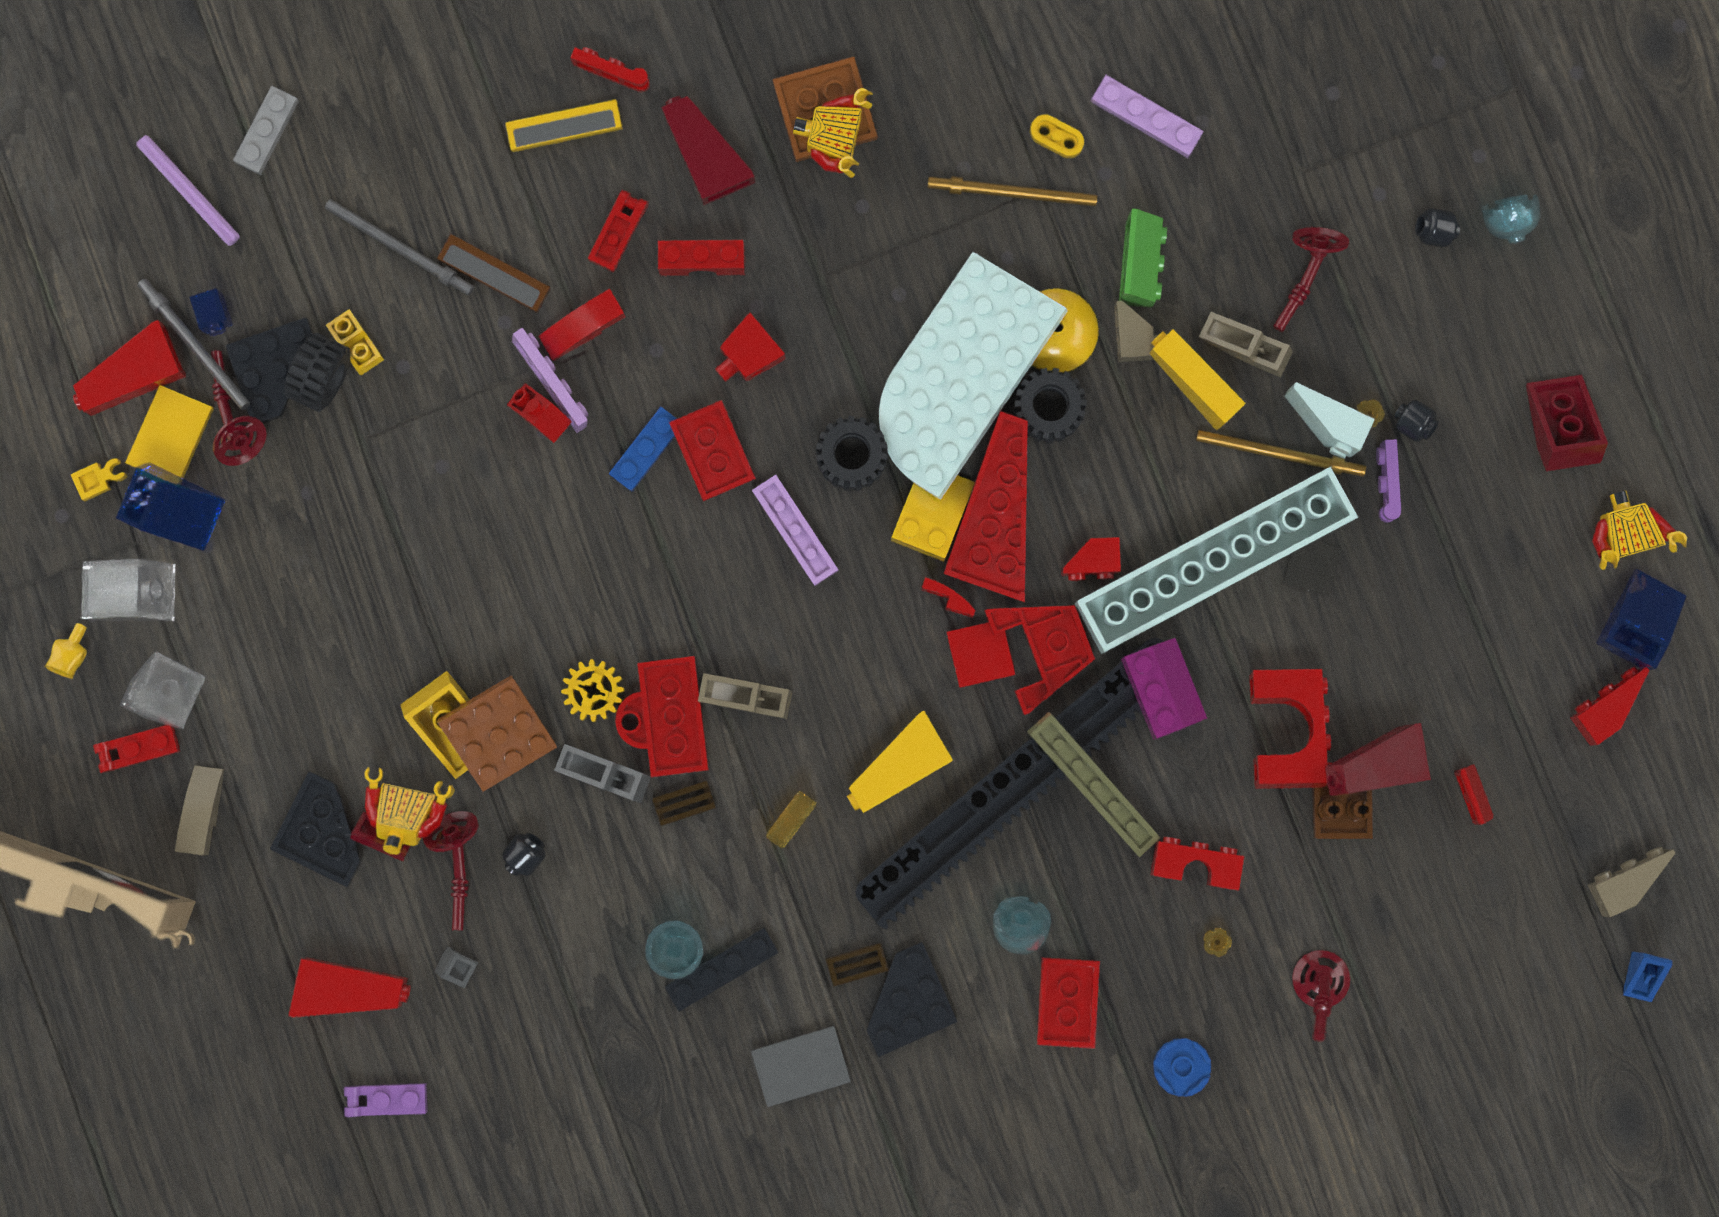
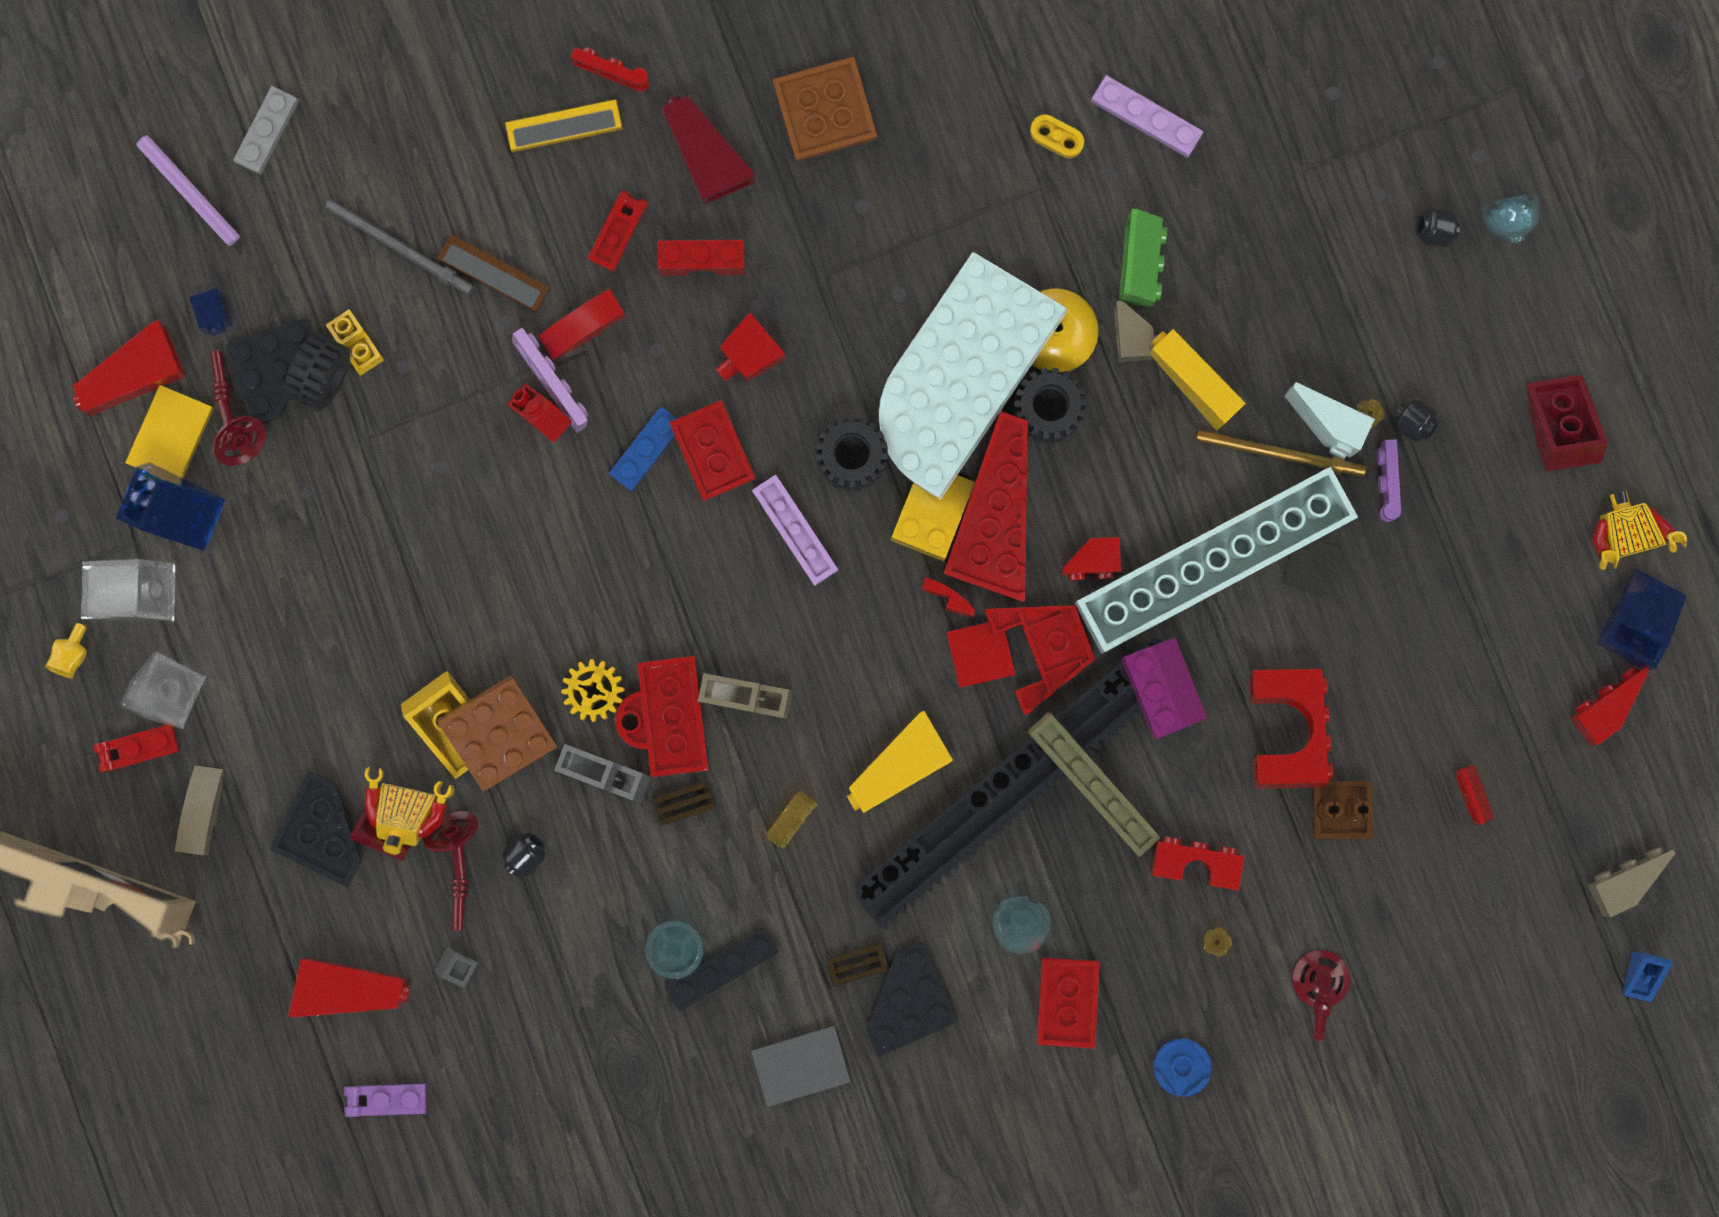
(94, 480): yellow plate -> none
(161, 305): flat silver bar -> none
(834, 131): torso -> none
(957, 185): pearl gold bar -> none
(1246, 344): dark tan slope -> none
(1318, 249): dark red dish -> none
(1385, 762): dark red slope -> none

